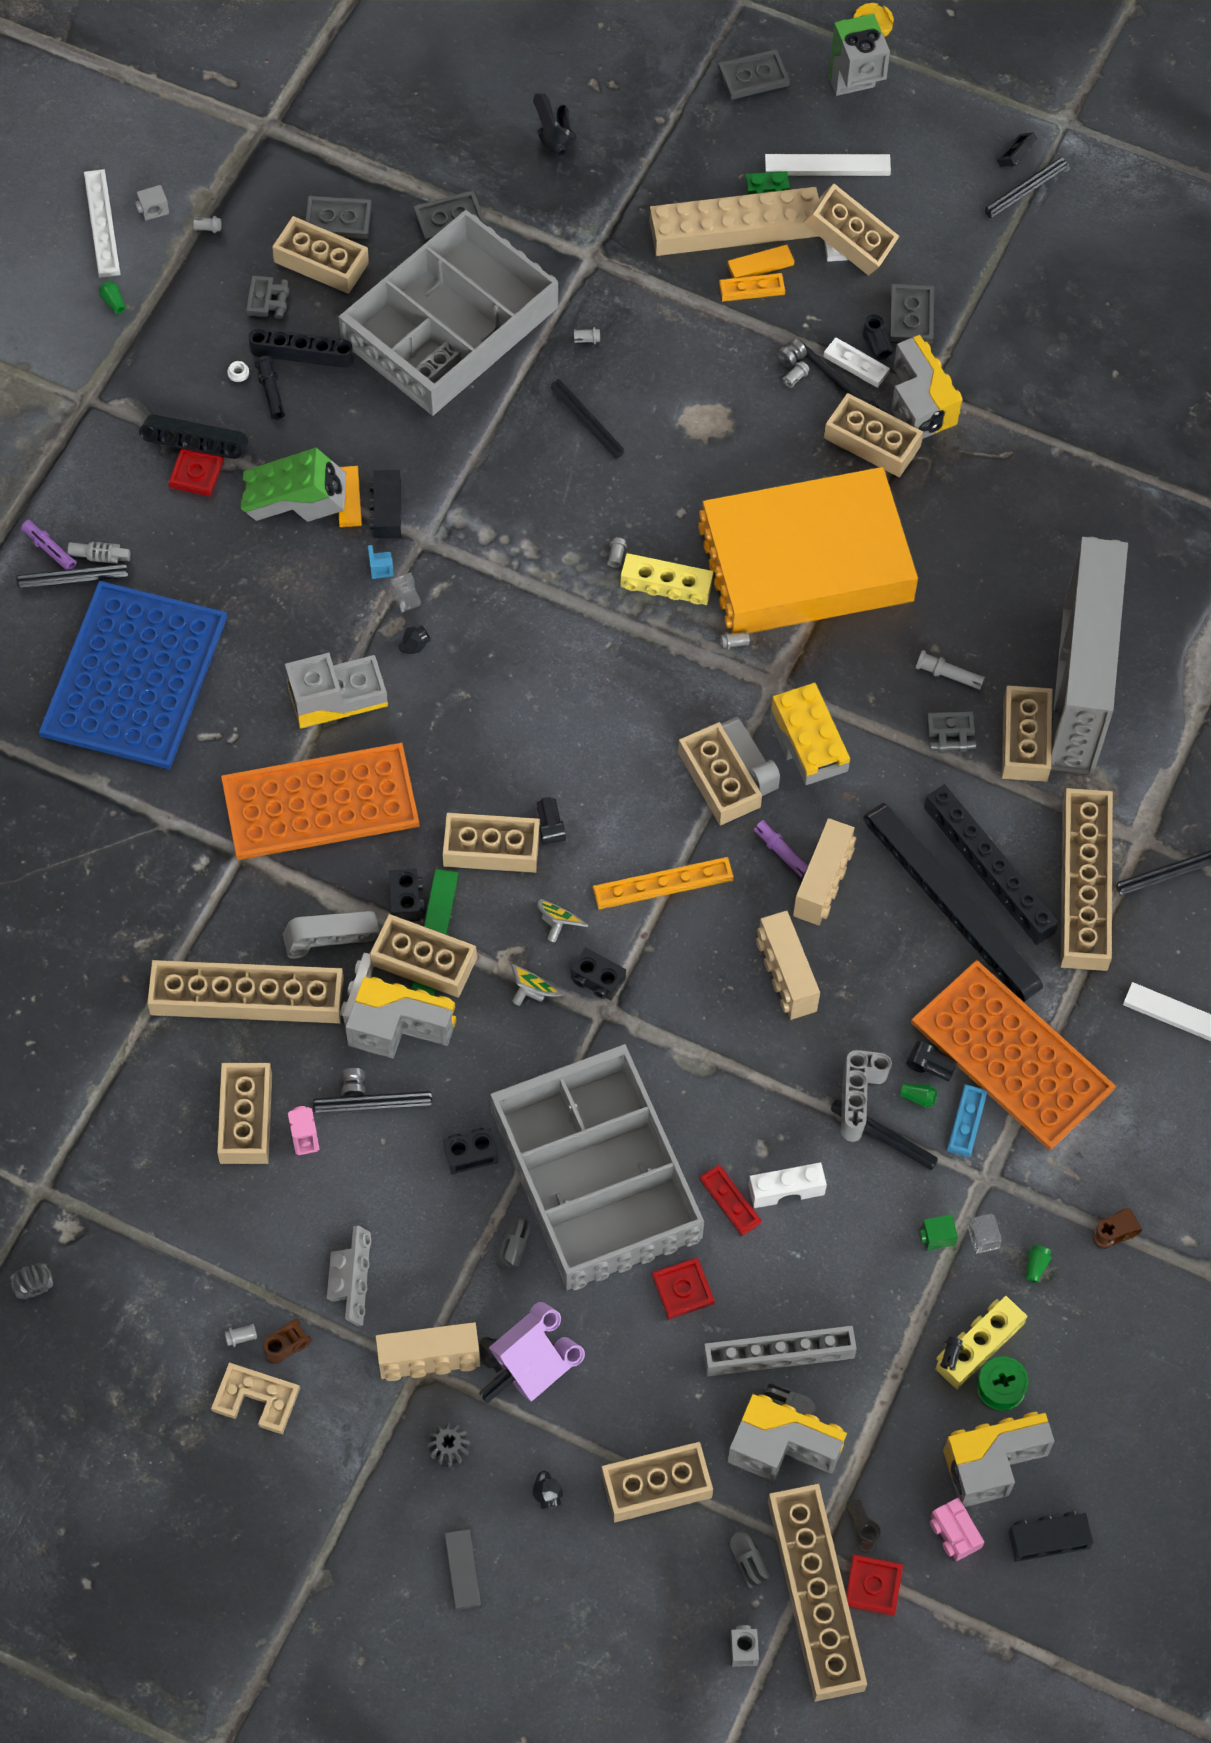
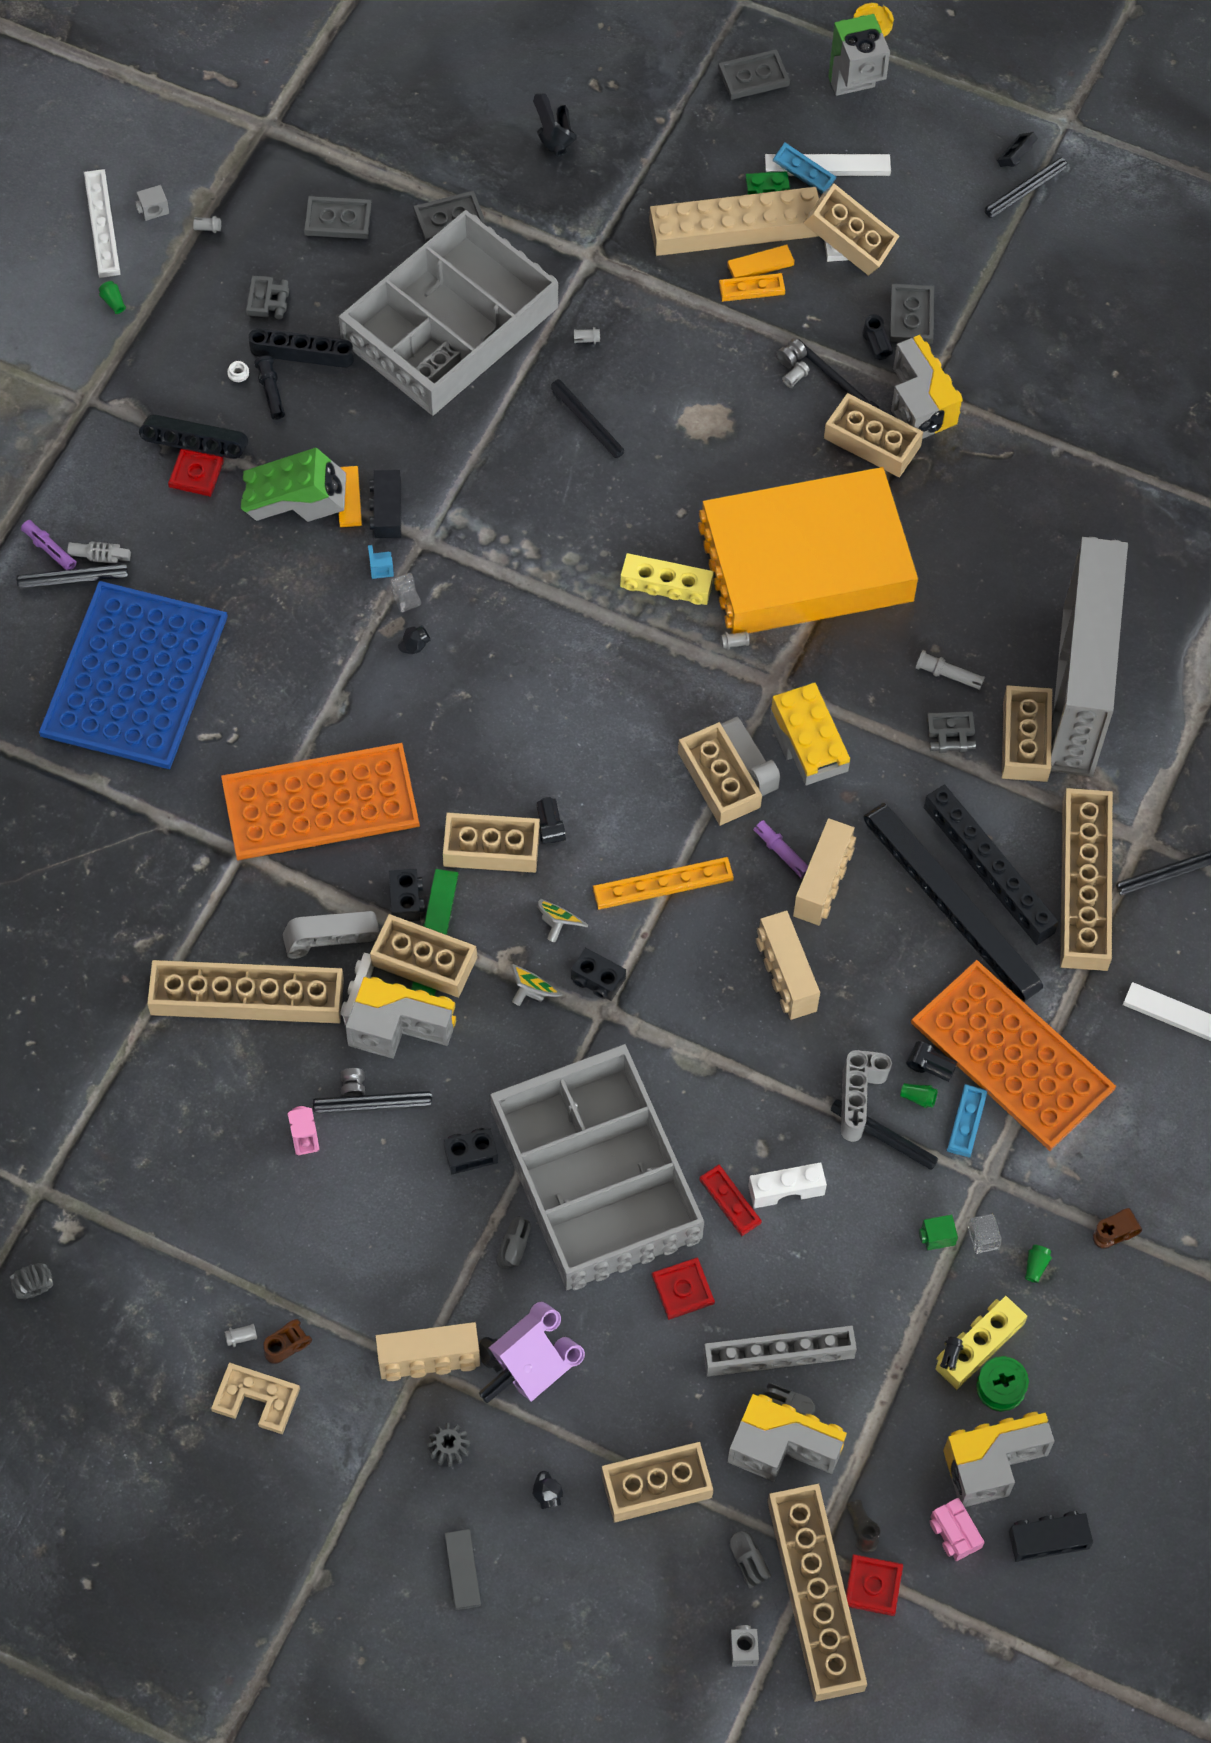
(244, 1113): tan brick -> none
(320, 254): tan brick -> none
(331, 691): light grey piece -> none
(349, 1275): light grey bracket -> none
(616, 553): light grey pin -> none
(804, 168): none -> dark azure tile
(856, 362): white plate -> none

